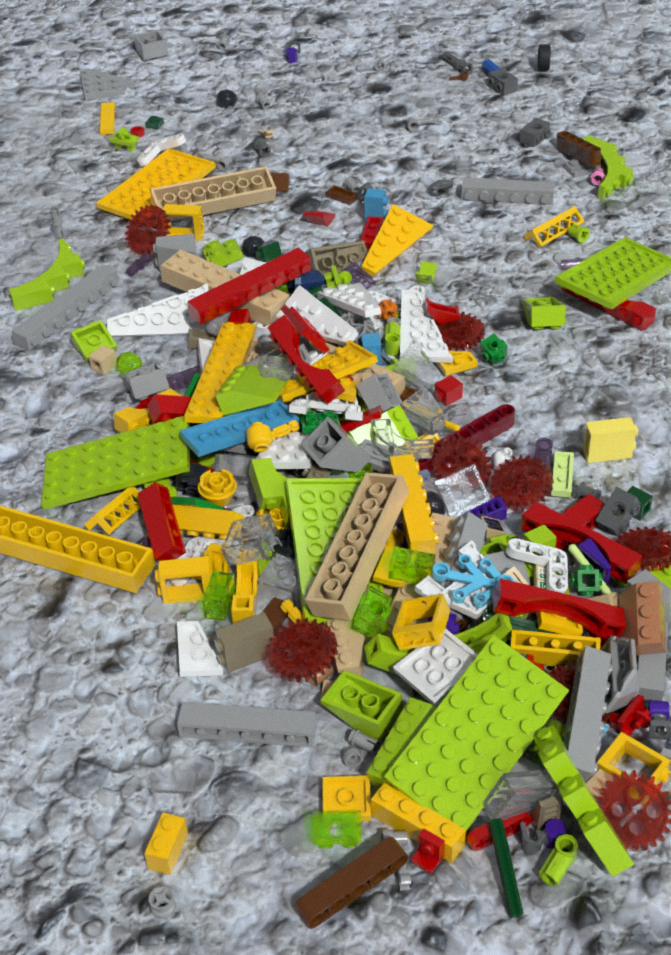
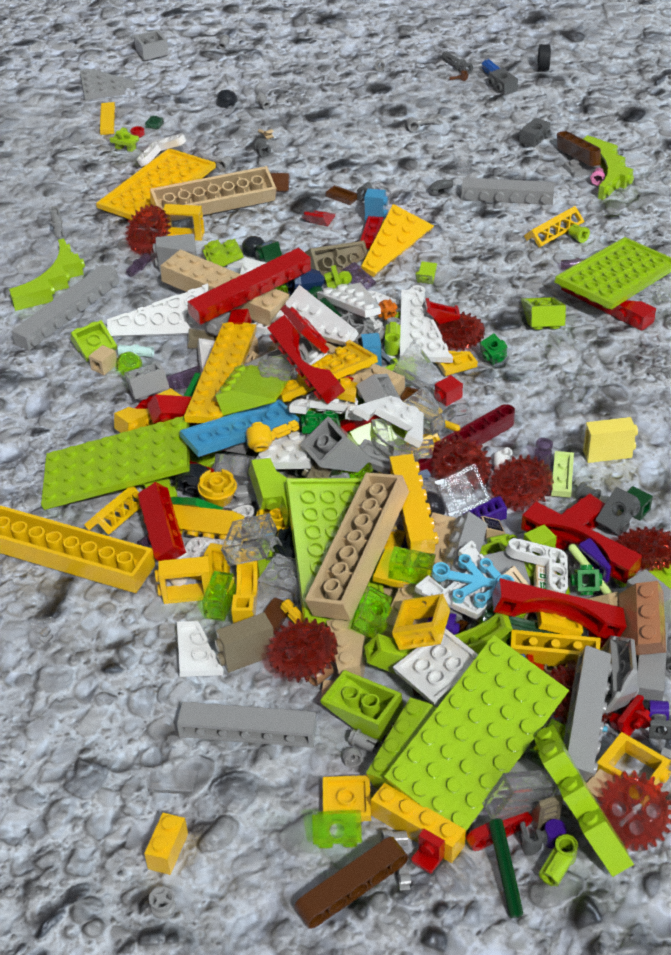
(139, 350): none -> light aqua pin
(292, 52): dark purple leg -> none
(350, 184): light grey pin -> none
(397, 413): none -> white wing

